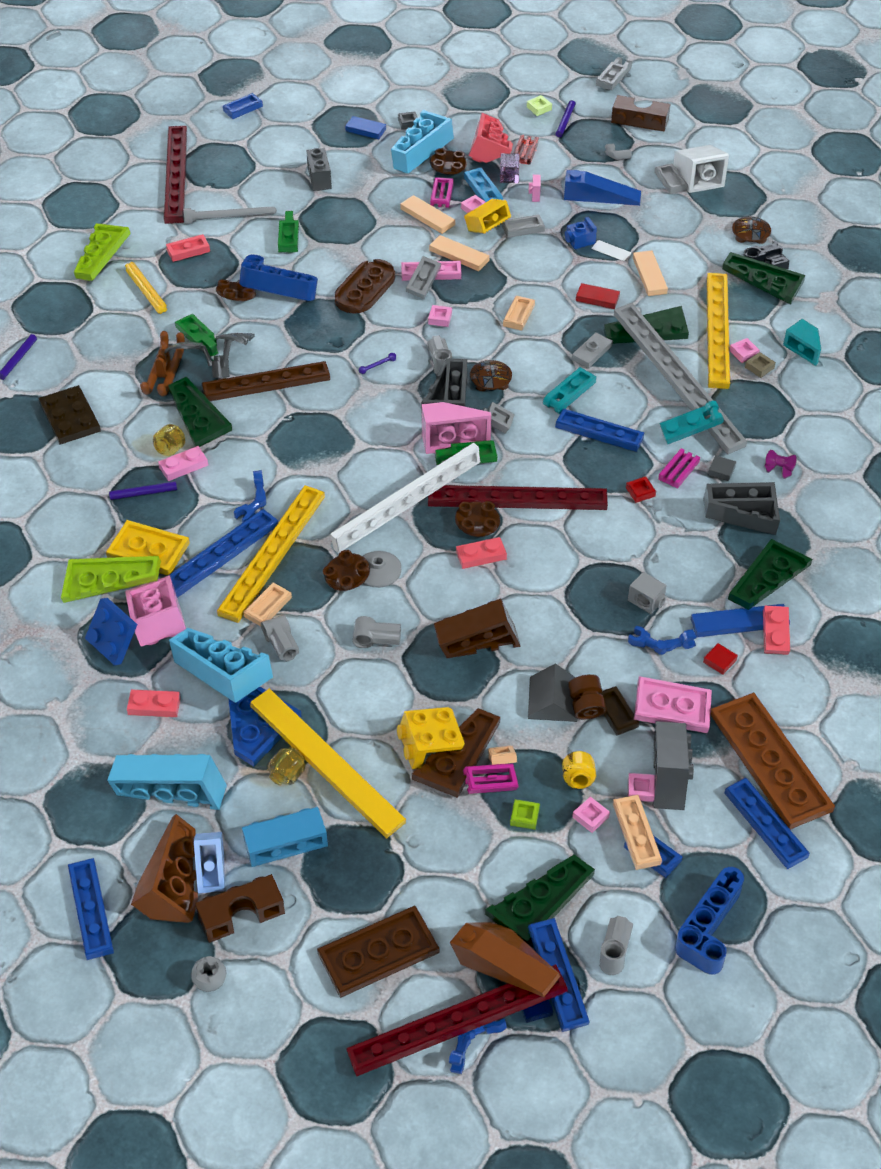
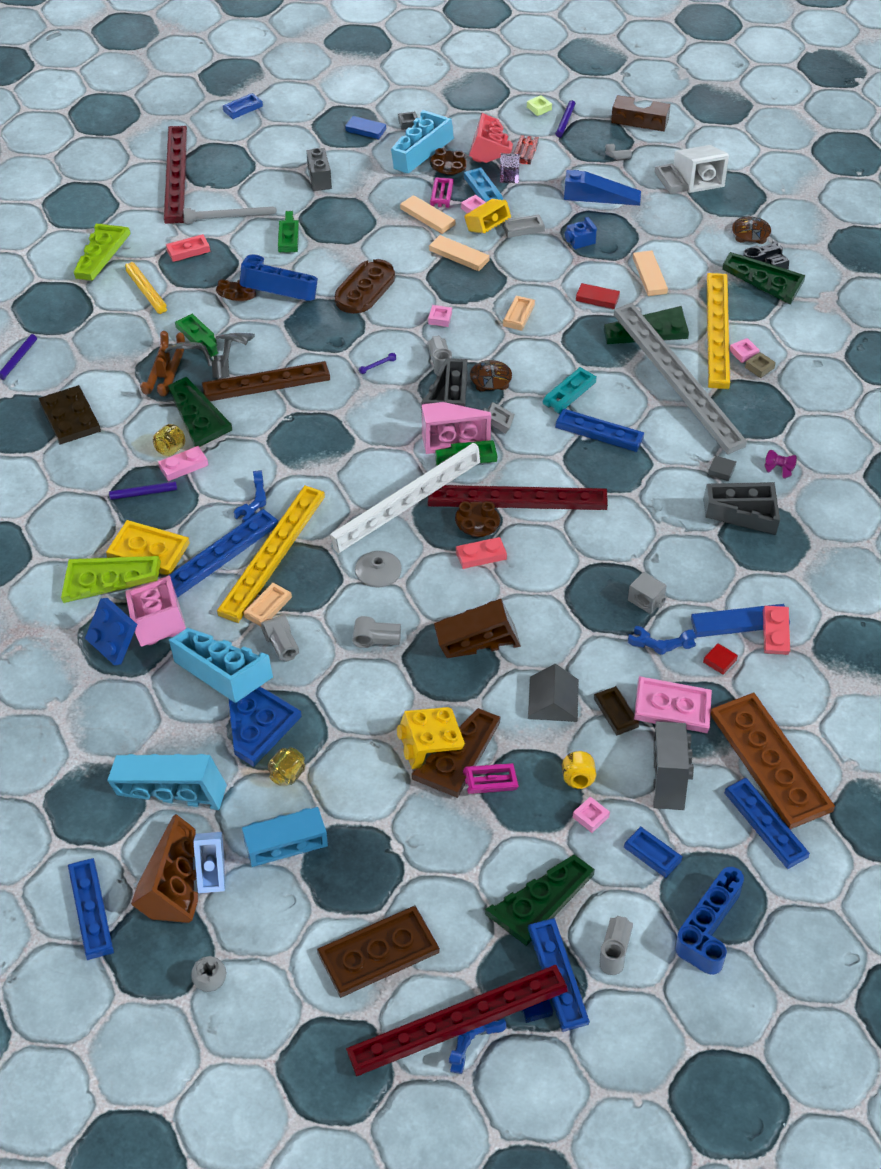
(153, 703): coral plate -> none
(257, 896): reddish brown arch -> none
(328, 763): yellow tile -> none
(346, 571): reddish brown dish -> none
(423, 277): light grey plate -> none
(448, 271): bright pink tile -> none
(502, 755): light nougat tile -> none
(504, 956): dark orange wedge -> none
(525, 814): lime tile -> none
(534, 188): bright pink plate -> none
(587, 697): reddish brown wheel -> none
(592, 350): light grey plate -> none
(611, 250): white sticker -> none
(613, 74): light grey hinge -> none
(637, 832): light nougat tile -> none
(640, 489): red tile -> none
(642, 785): bright pink plate -> none
(674, 461): dark pink tile -> none
(691, 422): teal plate -> none
(768, 573): dark green wing -> none
(804, 341): teal slope -> none

